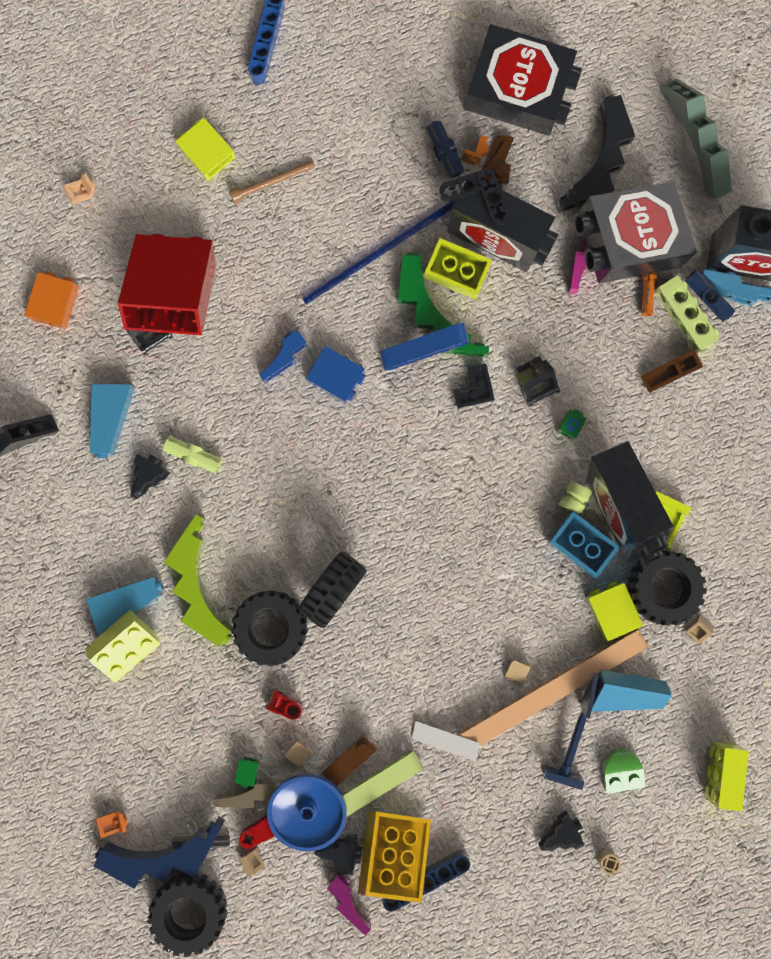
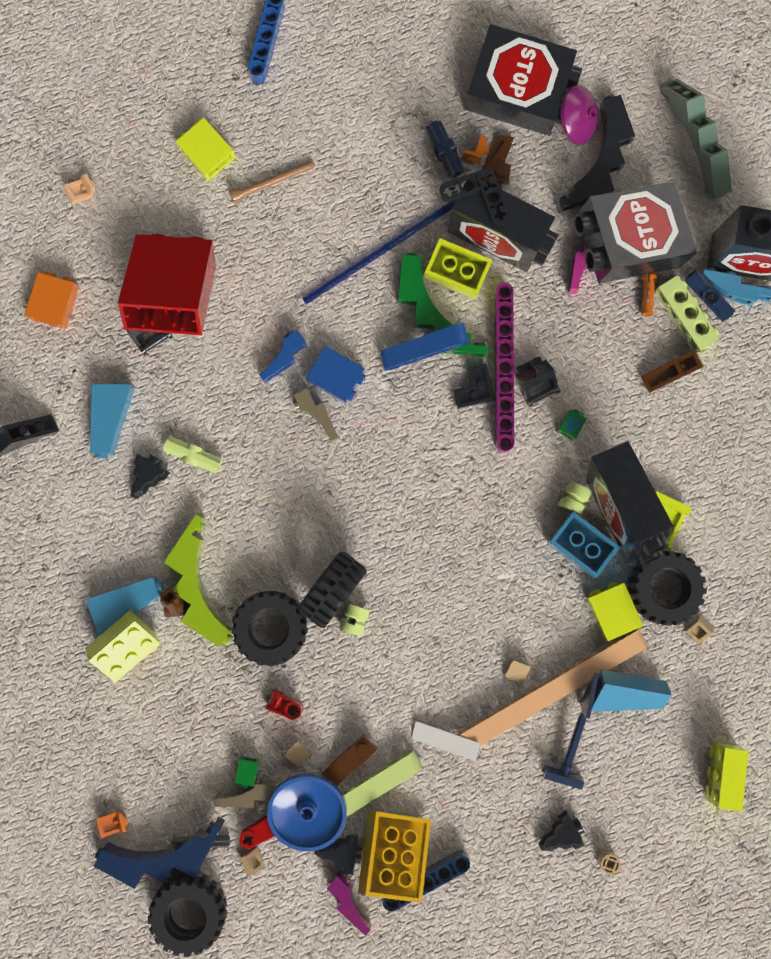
(172, 604): none -> reddish brown piece
(305, 403): none -> dark tan slope
(357, 612): none -> yellowish green wheel
(504, 358): none -> magenta beam
(579, 114): none -> magenta dish
(622, 771): bright green slope -> none

